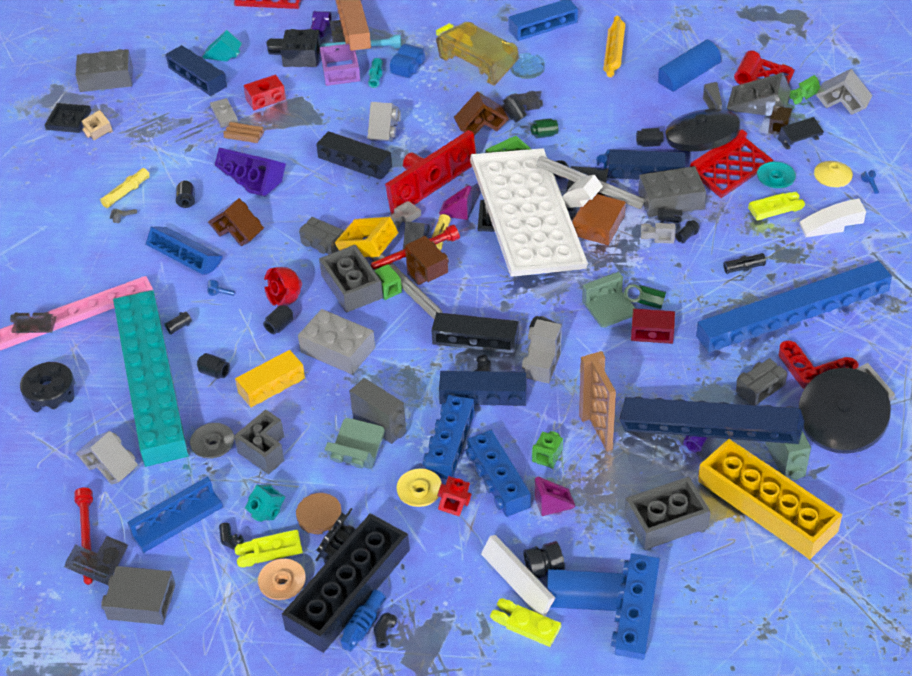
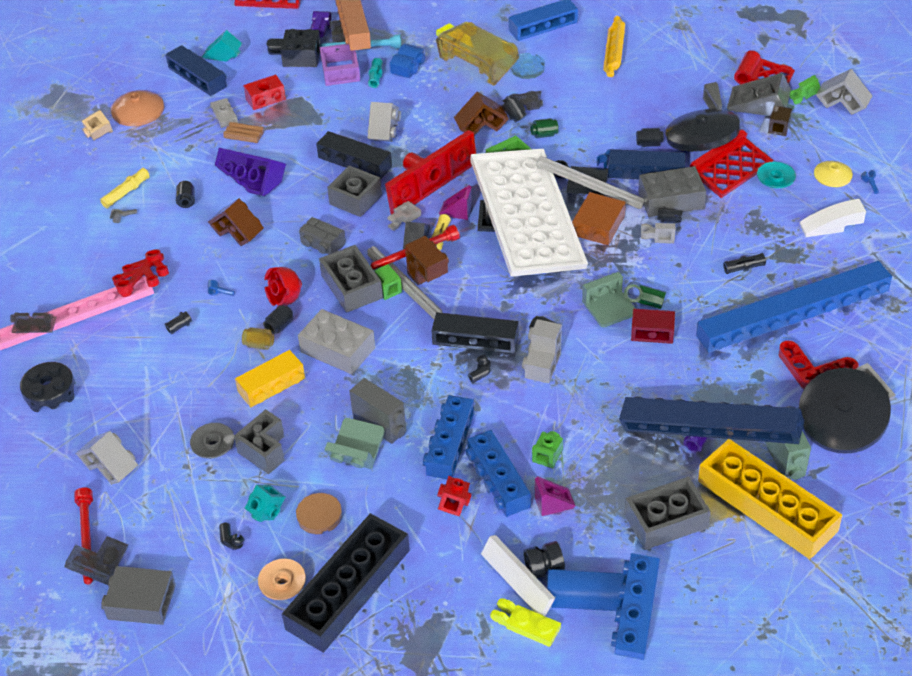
(67, 117): black plate -> none
(104, 70): dark grey brick -> none
(137, 108): none -> nougat dish
(150, 379): teal brick -> none
(152, 258): none -> red plant
(175, 517): blue fence -> none
(183, 250): blue brick -> none
(213, 366): black brick -> none
(258, 338): none -> clear yellow brick
(268, 548): neon yellow hinge -> none
(335, 538): black hinge -> none
(354, 191): none -> dark grey brick
(362, 621): blue hinge -> none
(379, 233): yellow window -> none
(386, 620): black arm -> none
(415, 481): light yellow dish -> none
(484, 387): dark blue brick -> none
(582, 191): white slope -> none
(597, 397): medium nougat fence -> none
(689, 65): blue brick -> none
(690, 228): black pin -> none
(761, 381): dark grey brick -> none
(776, 205): neon yellow hinge -> none
(799, 131): black hinge -> none

